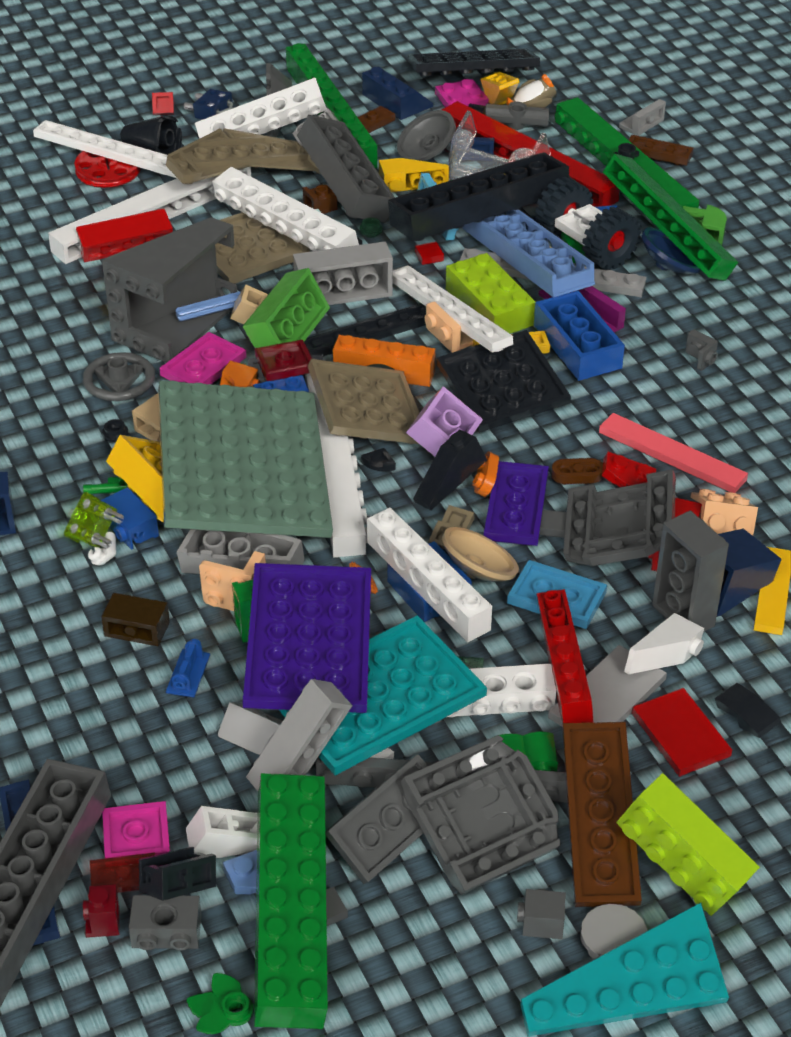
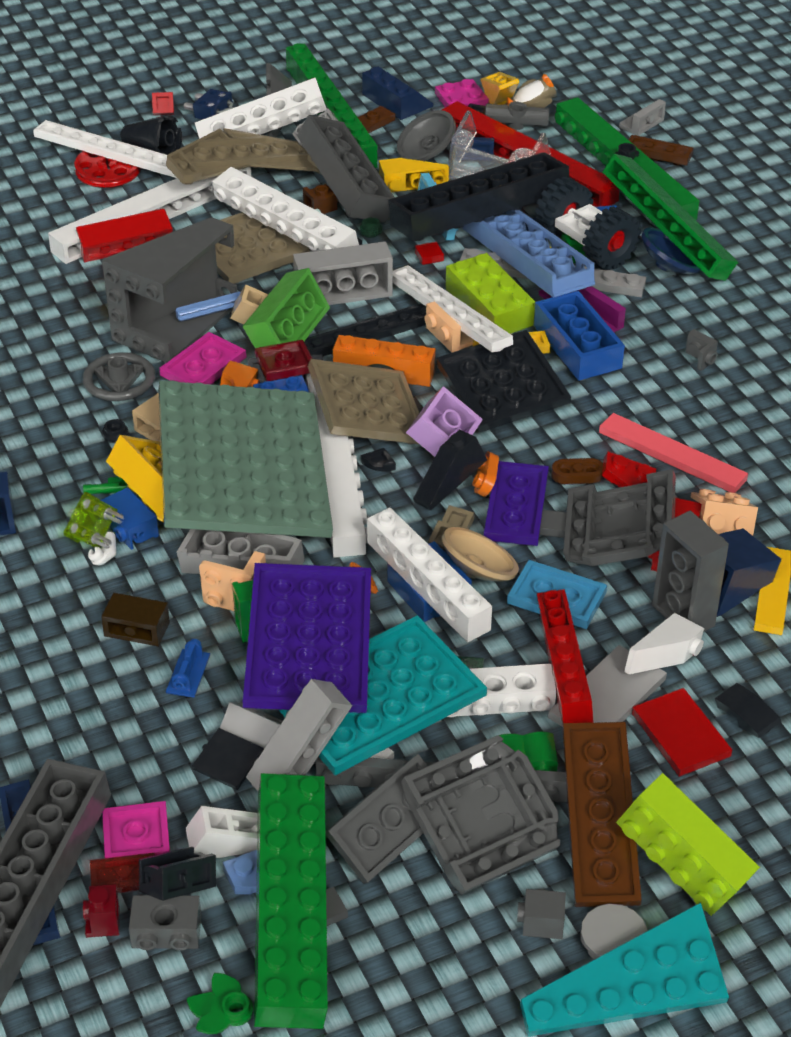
(227, 758): none -> black piece
(471, 60): black plate -> none
(711, 219): bright green brick -> none

